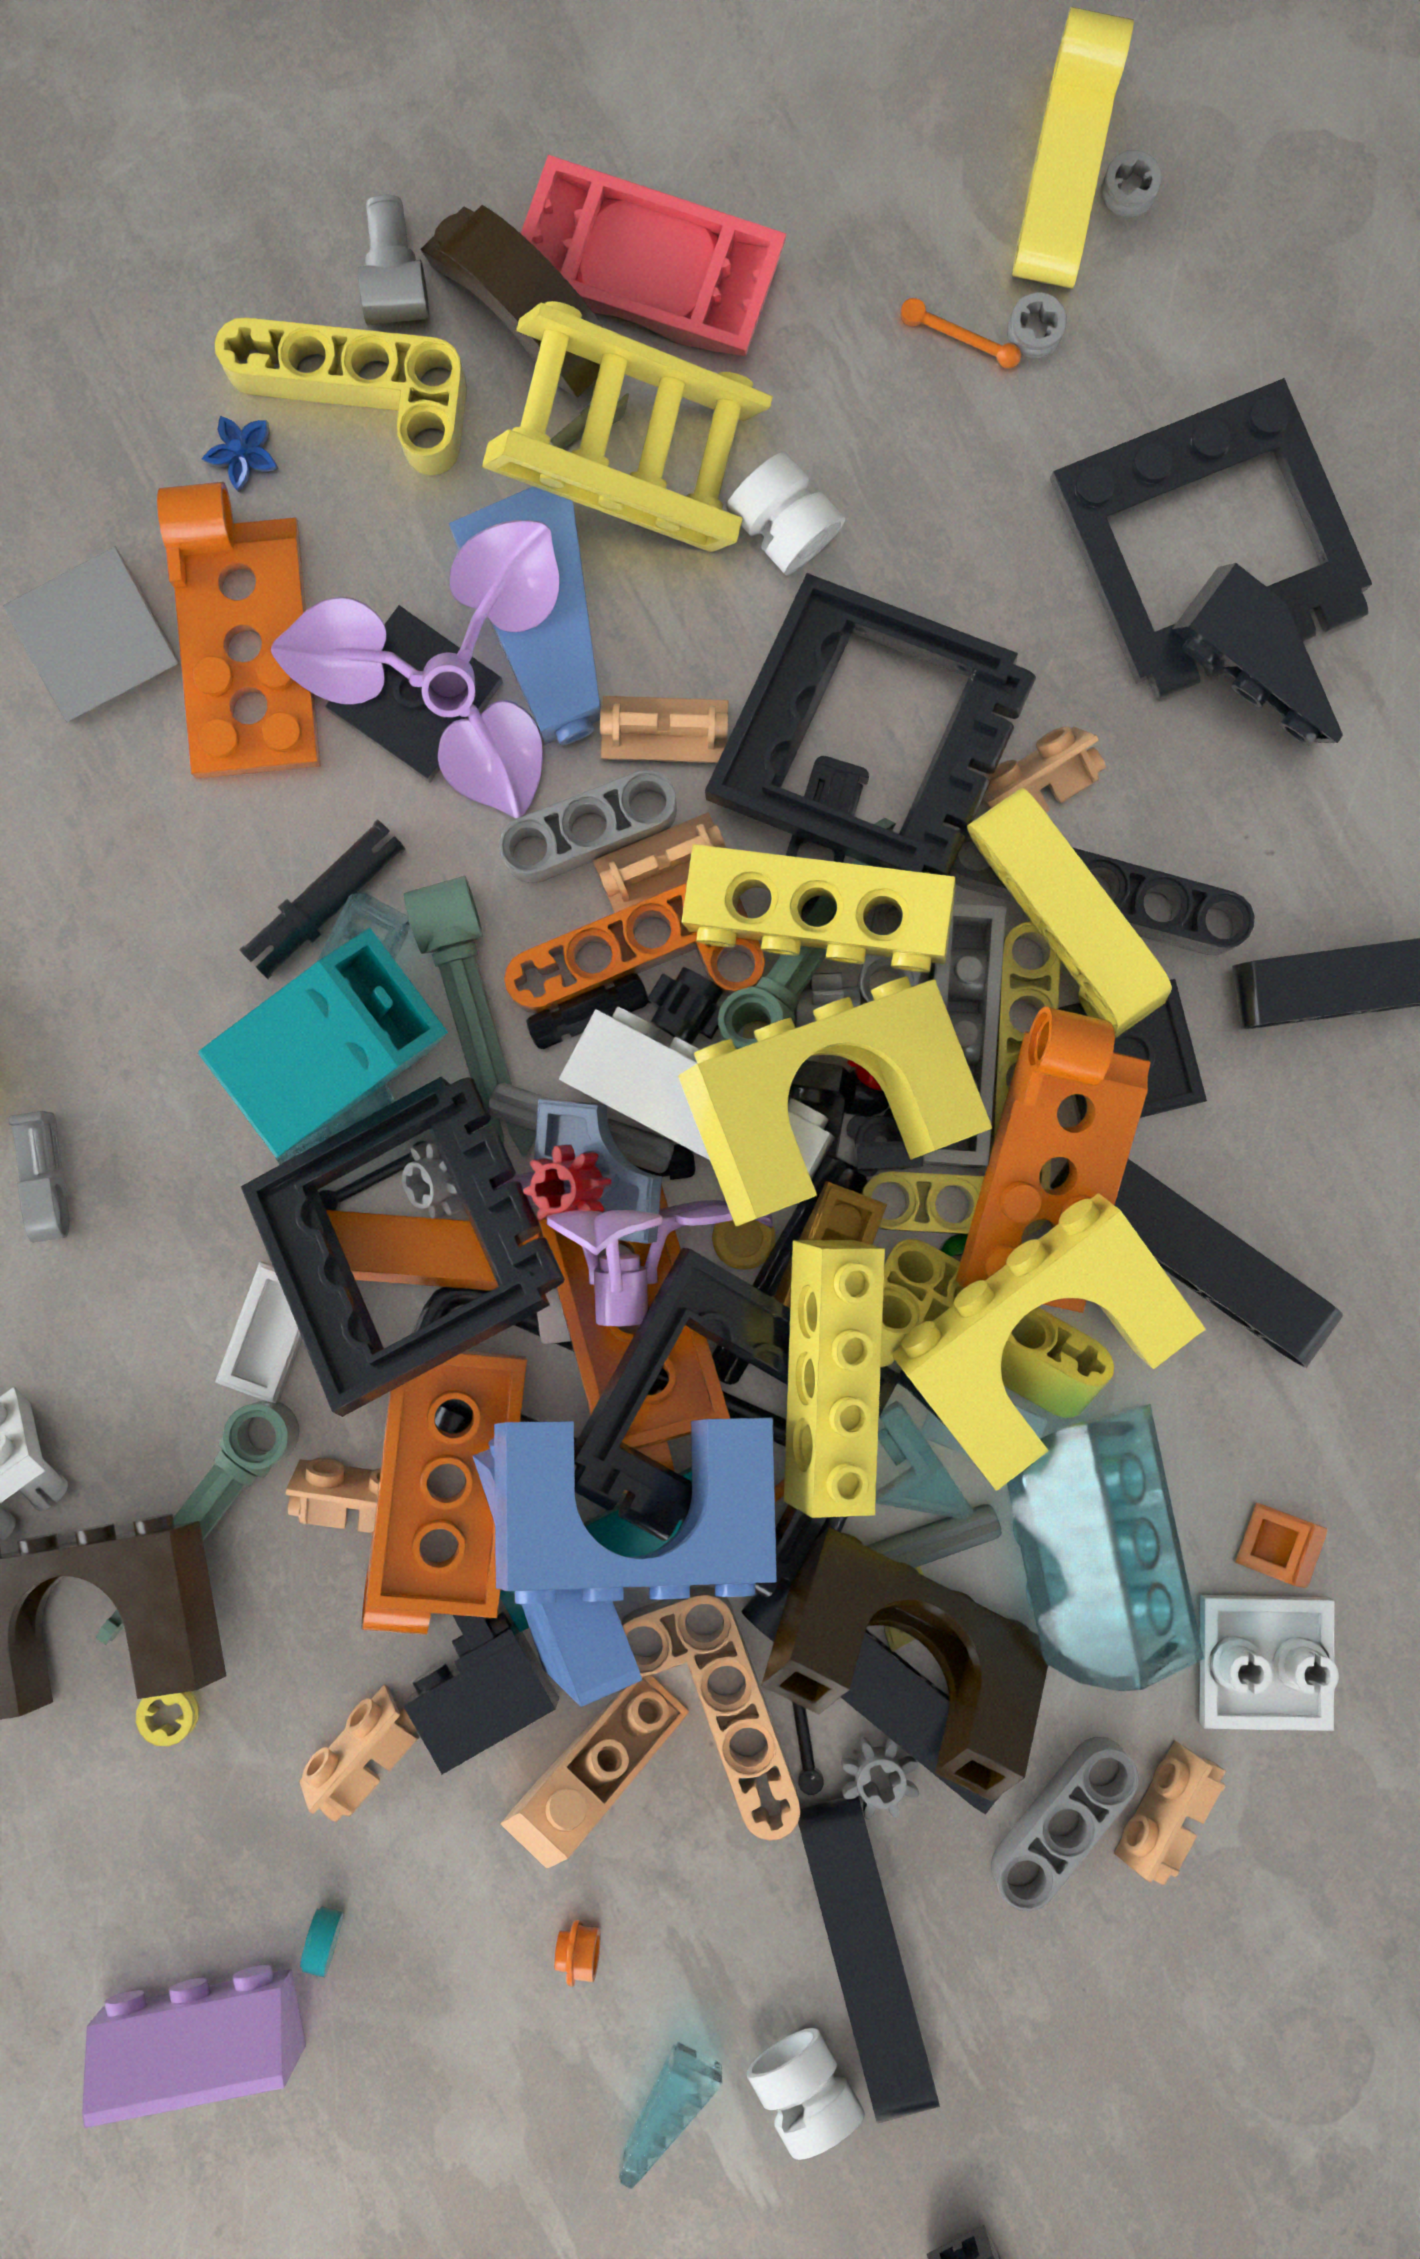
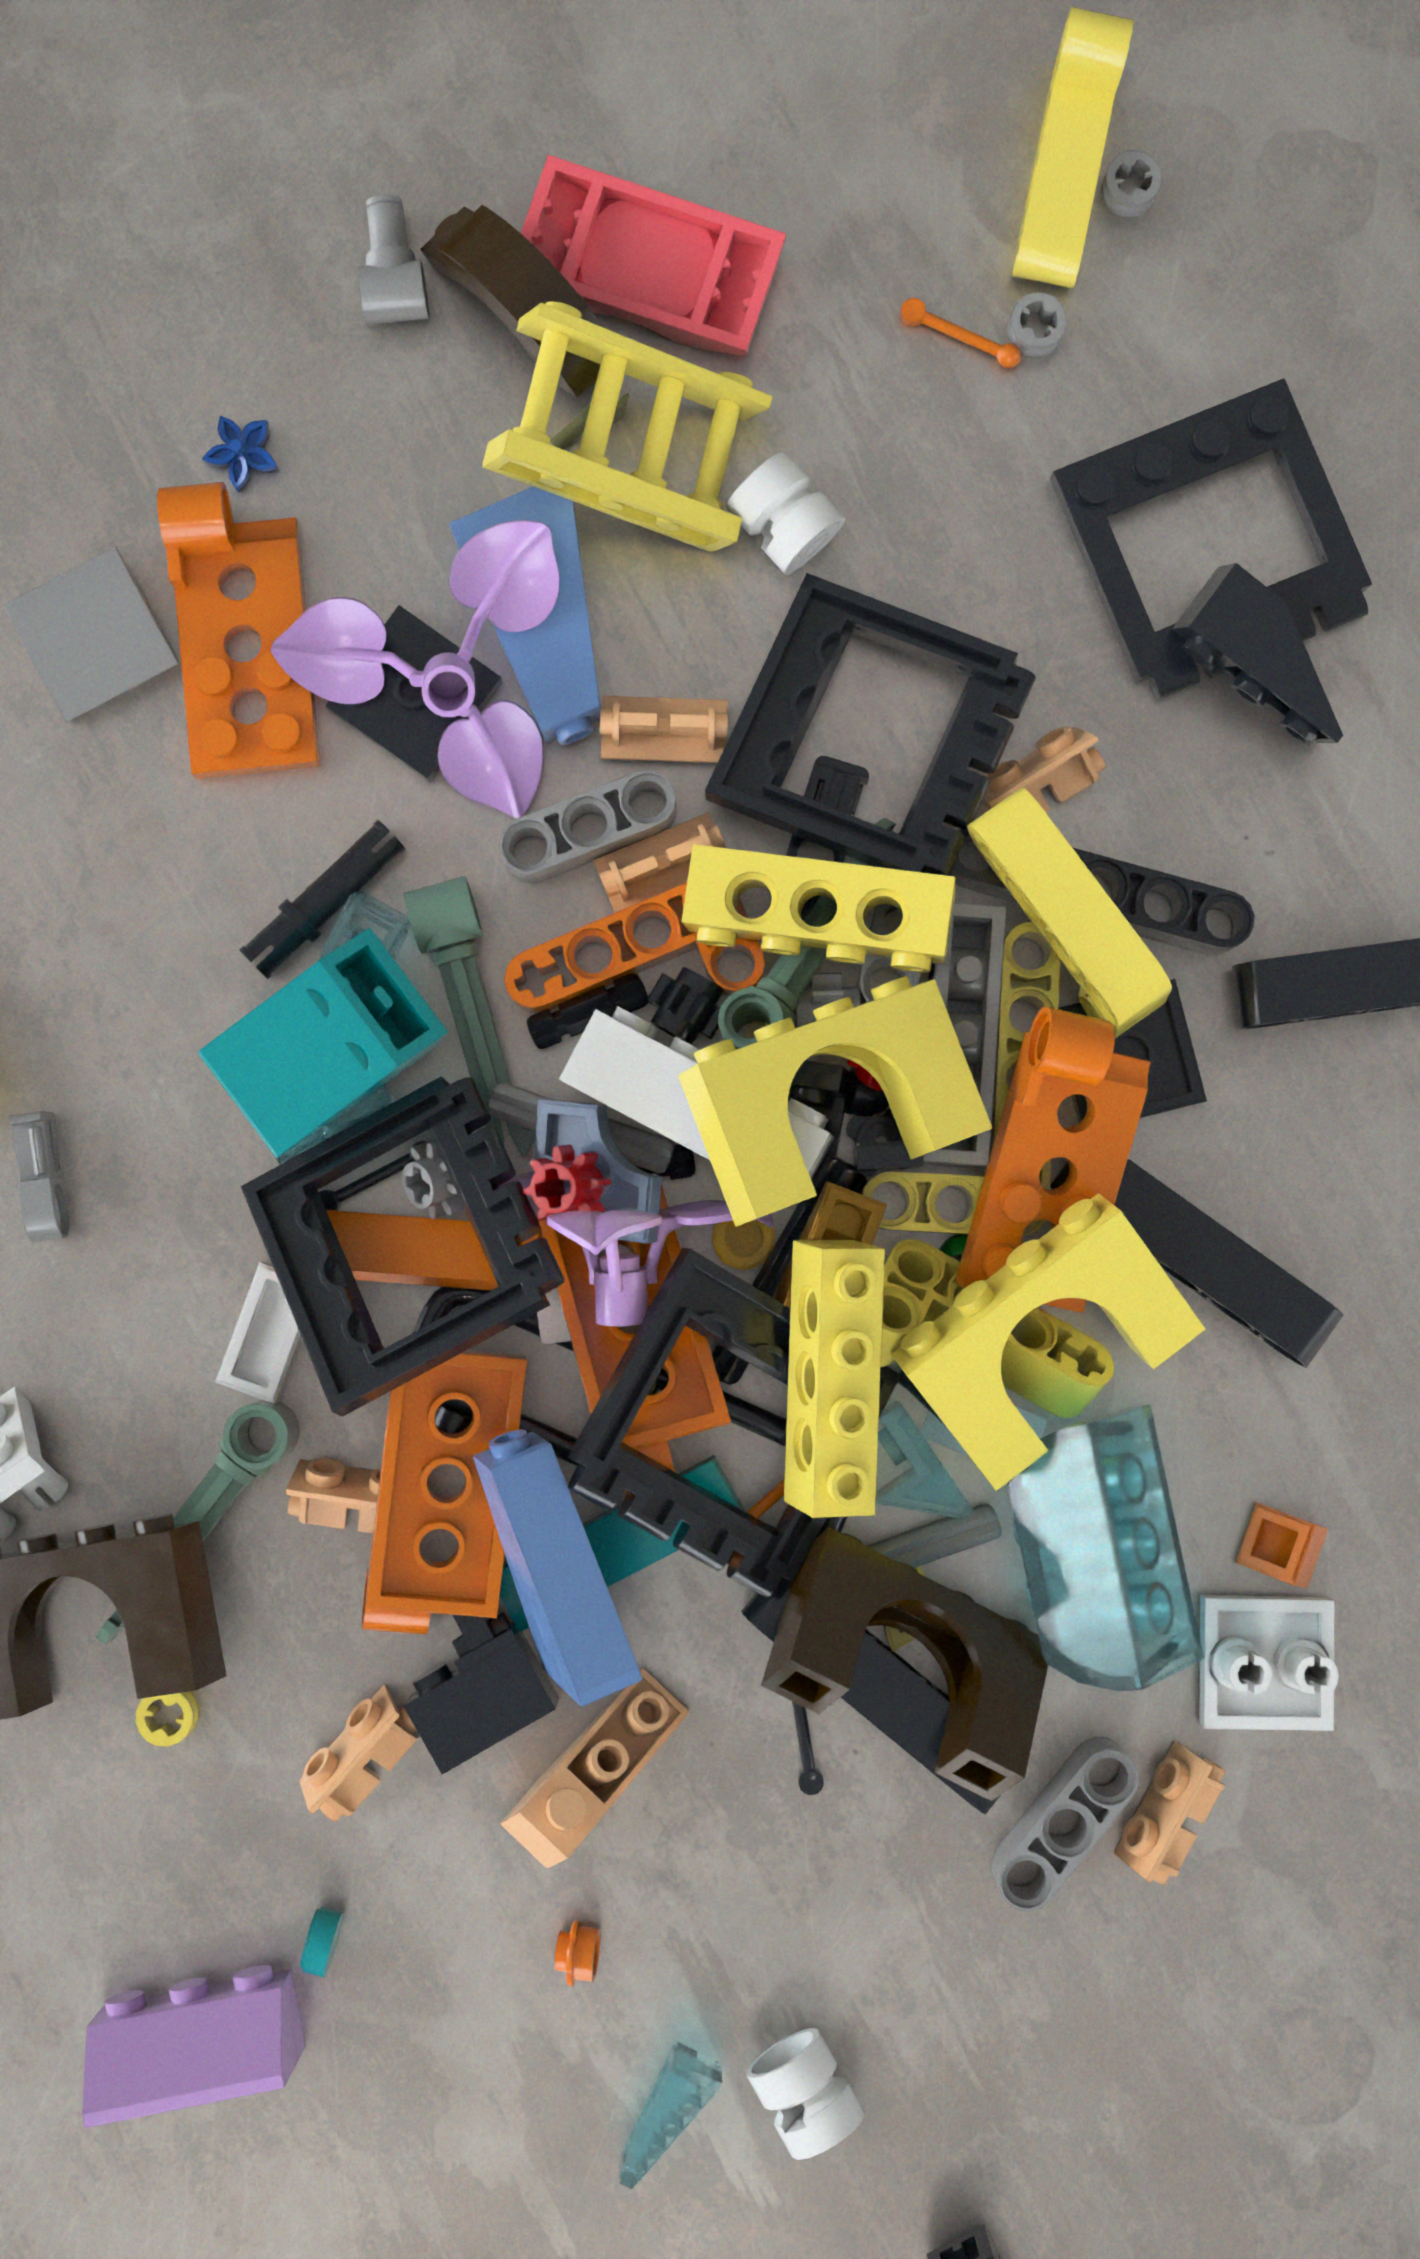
(339, 378): light yellow beam -> none
(722, 1541): medium blue arch -> none
(724, 1713): light nougat beam -> none
(867, 1959): black beam -> none
(868, 1790): light grey gear -> none

